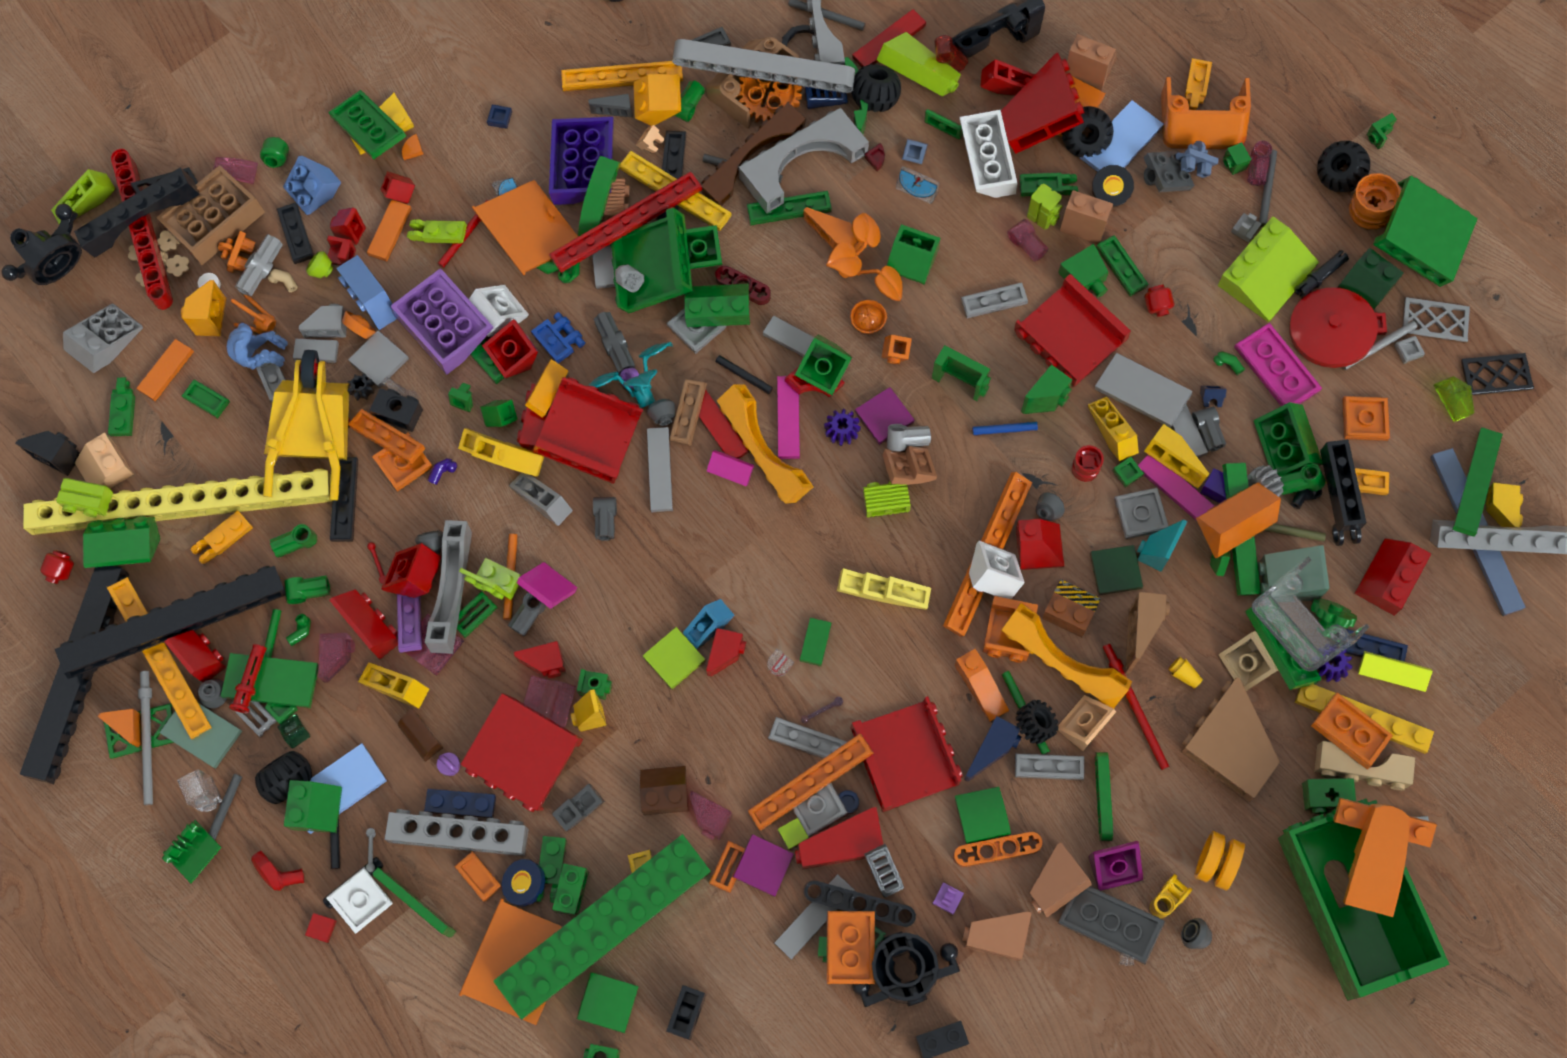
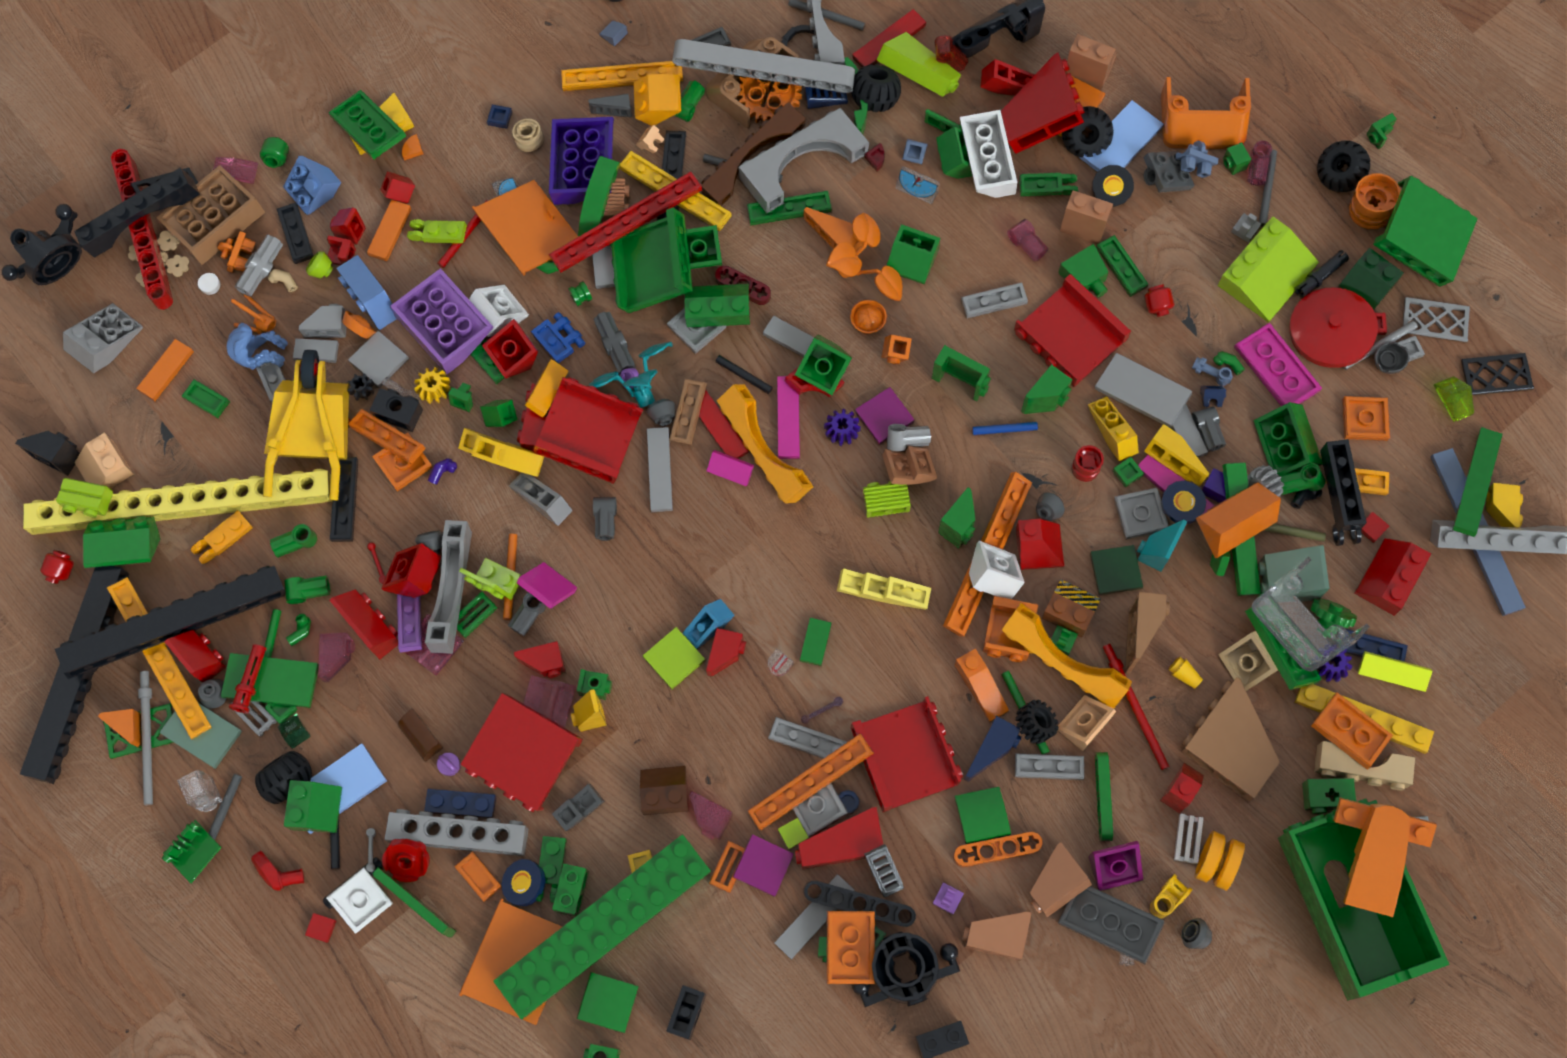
(87, 193): lime slope -> none
(121, 409): green hinge -> none
(205, 310): light orange slope -> none
(394, 685): yellow slope -> none
(409, 849): none -> red plate
(434, 392): none -> yellow gear
(528, 135): none -> tan wheel
(569, 274): green arm -> none
(580, 294): none -> green wheel
(614, 32): none -> sand blue slope
(629, 278): light grey rock -> none
(954, 154): none -> green slope
(959, 521): none -> green slope
(1045, 207): lime brick -> none
(1064, 639): none -> green tile
(1183, 501): none -> dark blue tile
(1183, 788): none -> red slope
(1191, 819): none -> white tile
(1197, 82): light orange hinge -> none
(1222, 376): none -> sand blue bar
(1374, 527): none -> red tile
(1391, 358): none -> dark grey hair

